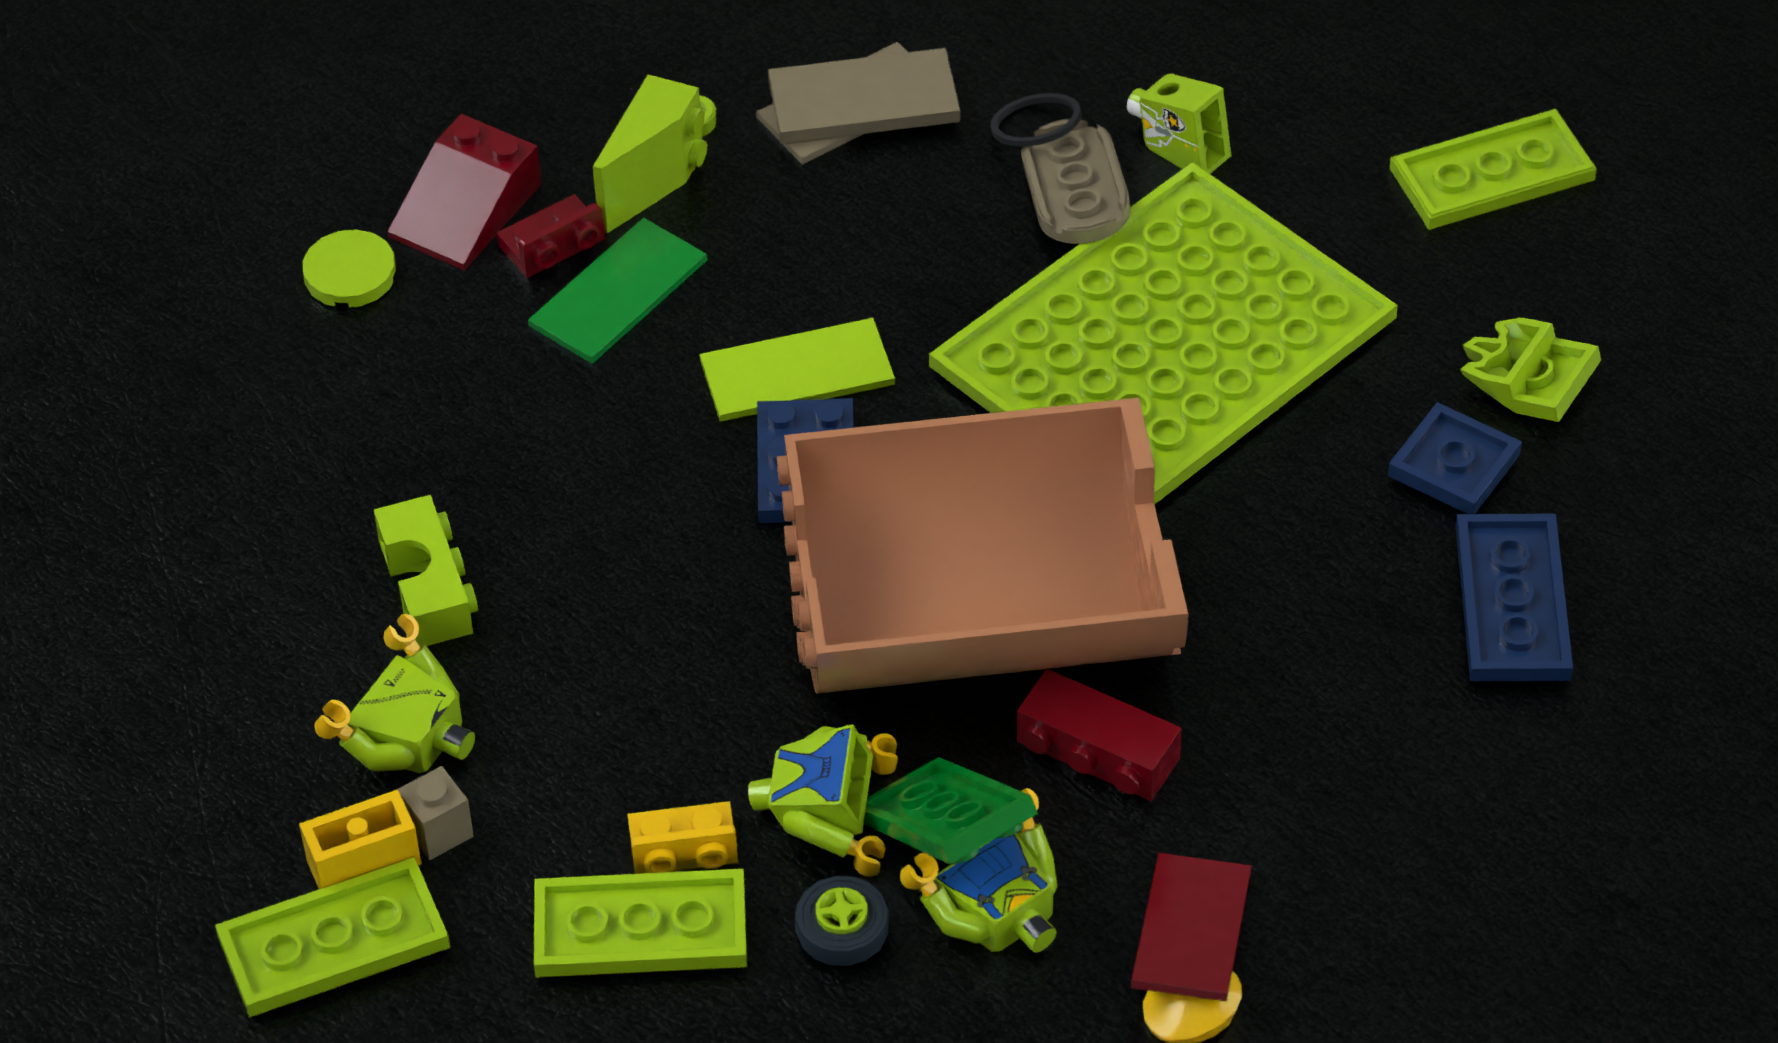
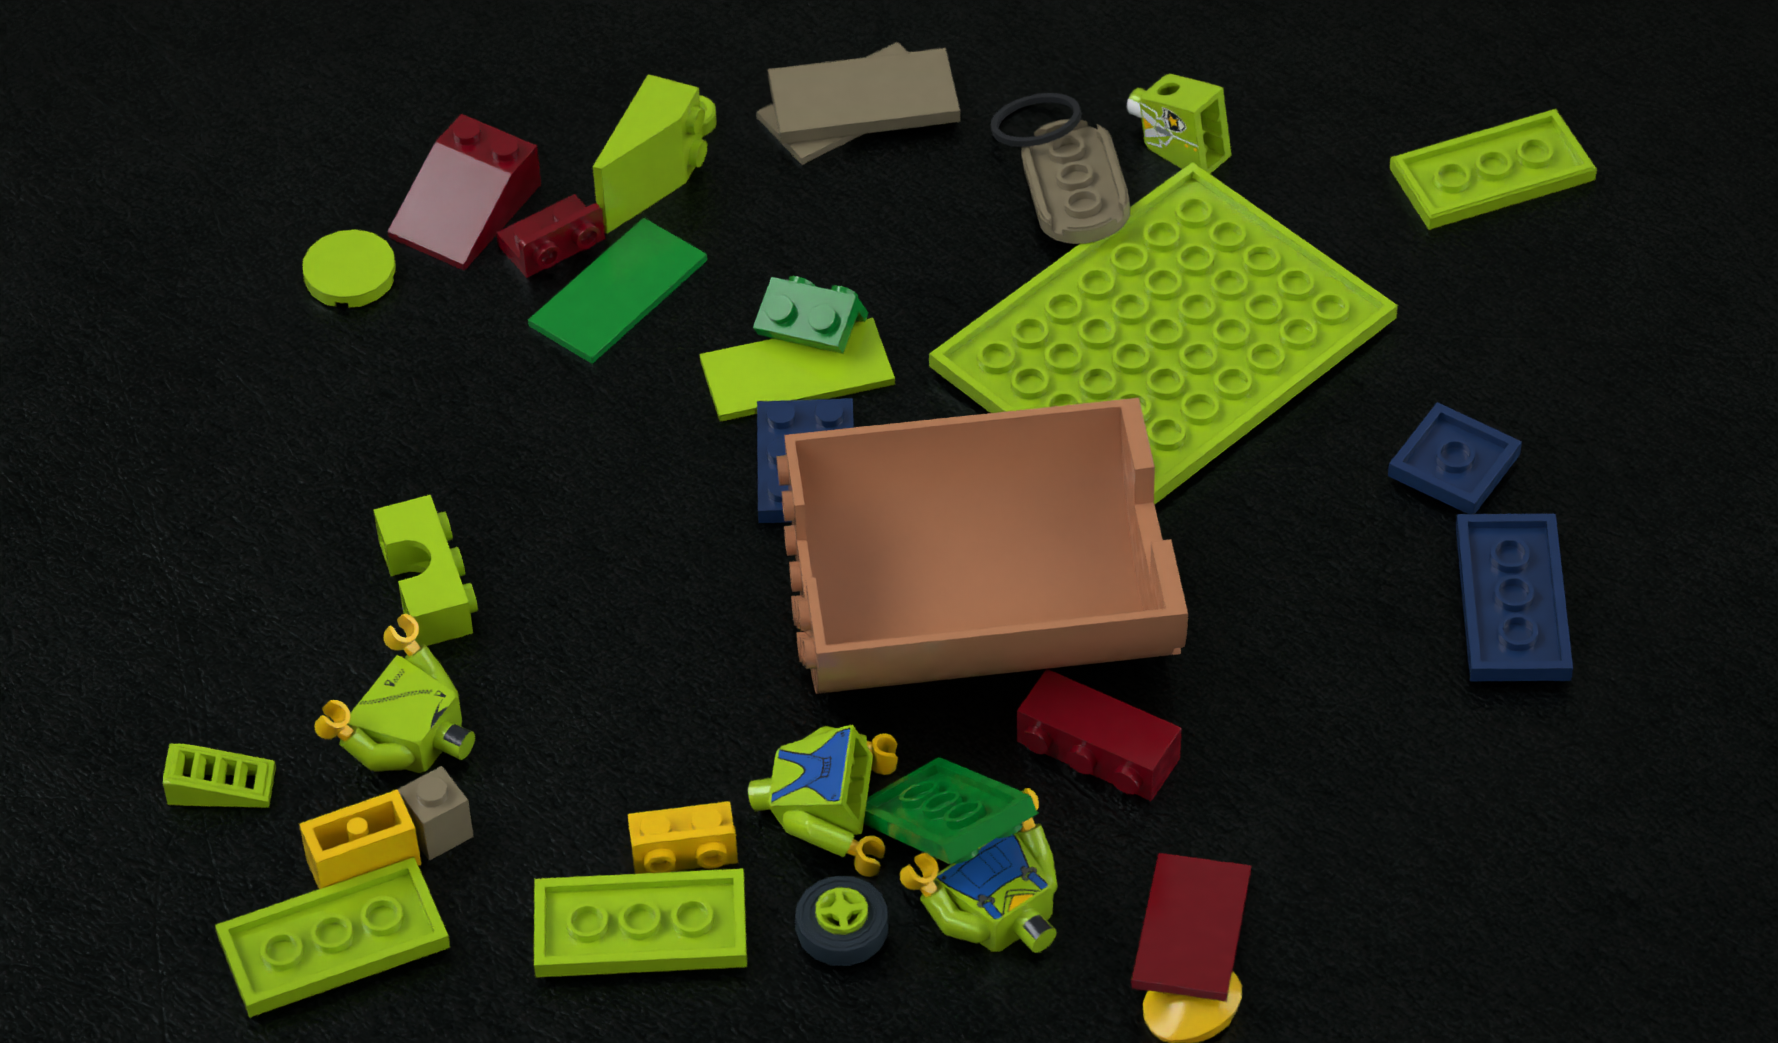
(206, 761): none -> lime slope
(809, 314): none -> bracket
(1530, 367): lime plate -> none

